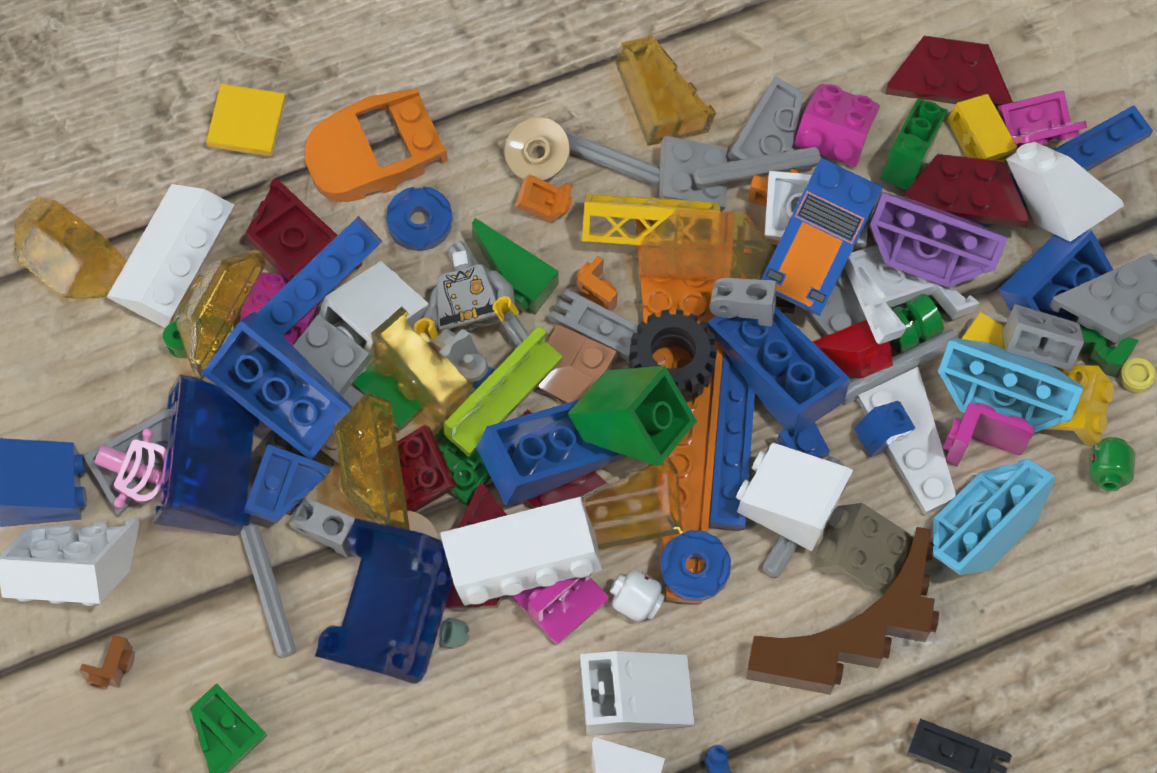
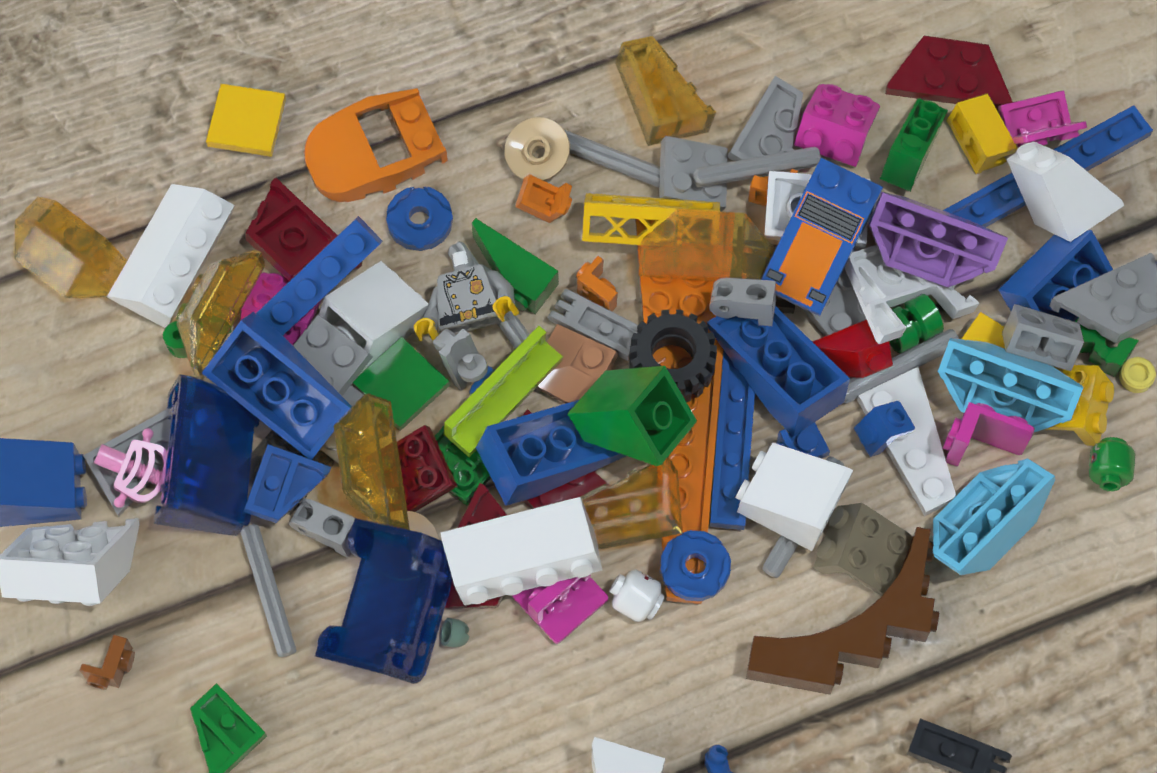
(419, 368): clear yellow wedge -> none
(635, 691): white slope -> none
(970, 189): dark red wing -> none

